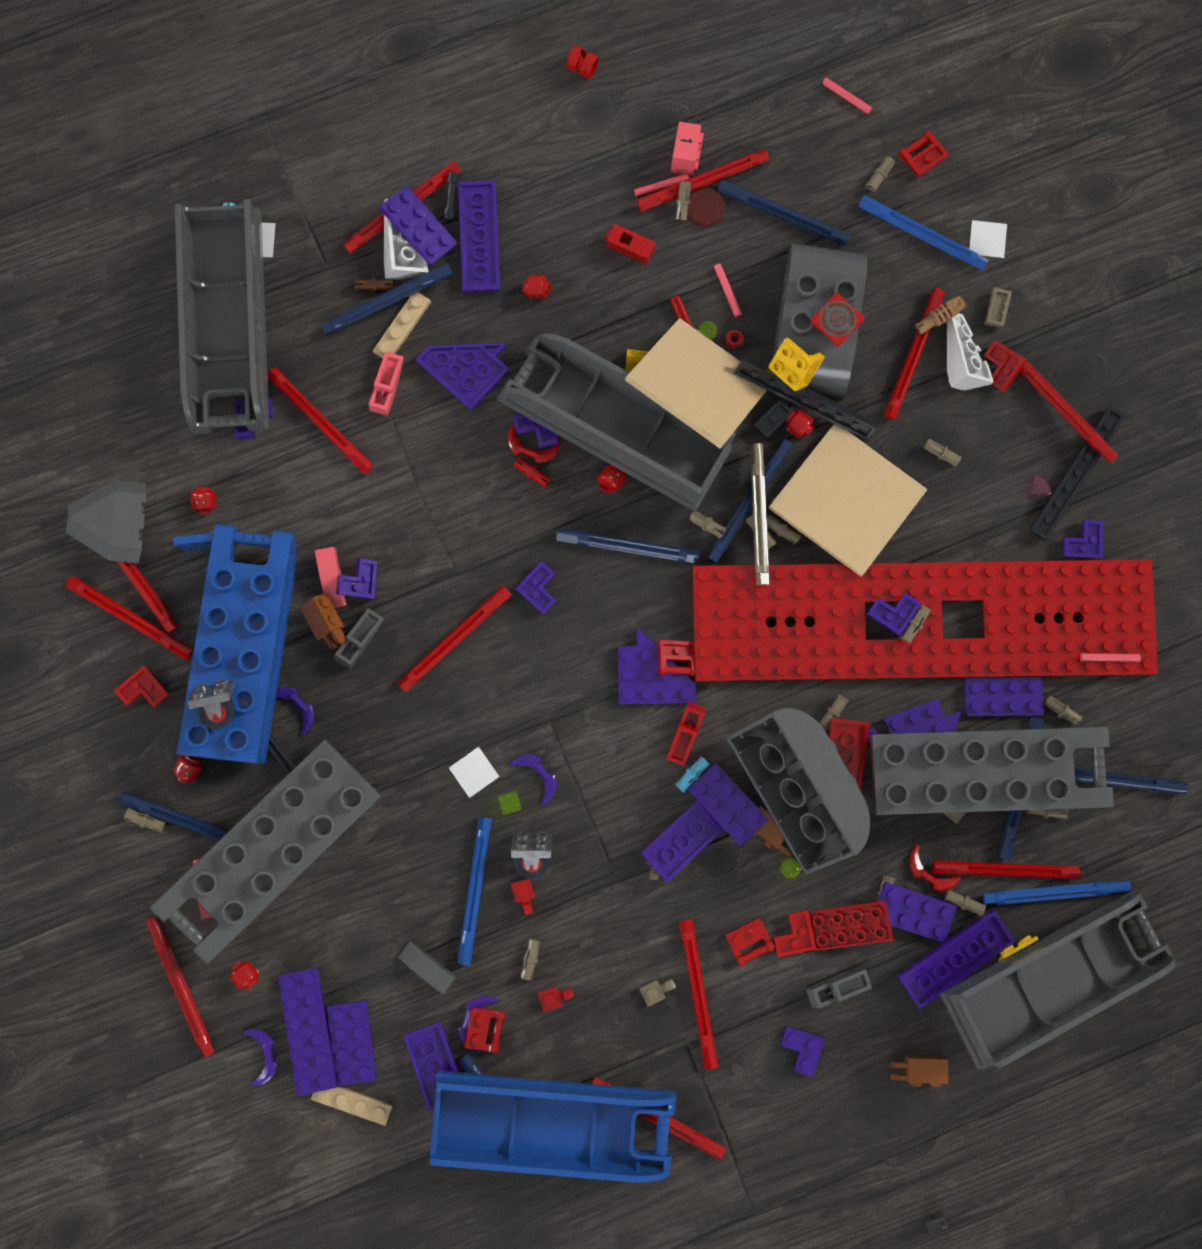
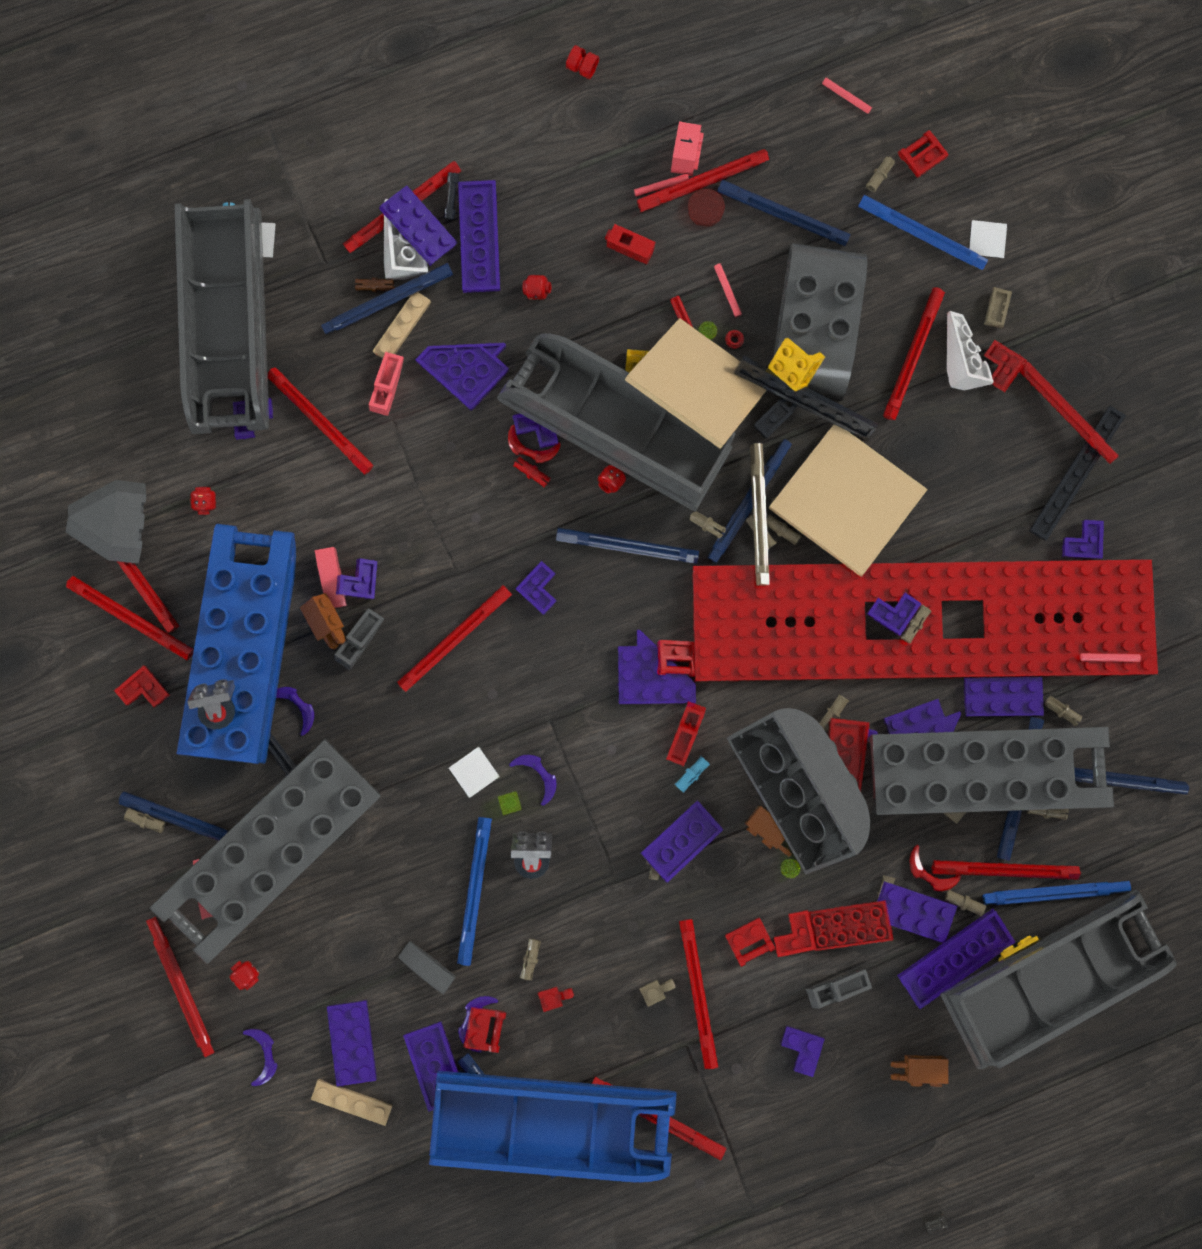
(188, 768): red head -> none
(194, 542): blue tile -> none
(307, 1031): dark purple plate -> none
(524, 892): red plate -> none
(683, 200): dark tan axle -> none
(728, 804): dark purple plate -> none
(799, 424): red head -> none
(837, 319): tile -> none
(941, 314): medium nougat hinge -> none
(942, 452): dark tan axle -> none
(1040, 486): clear pink tile -> none

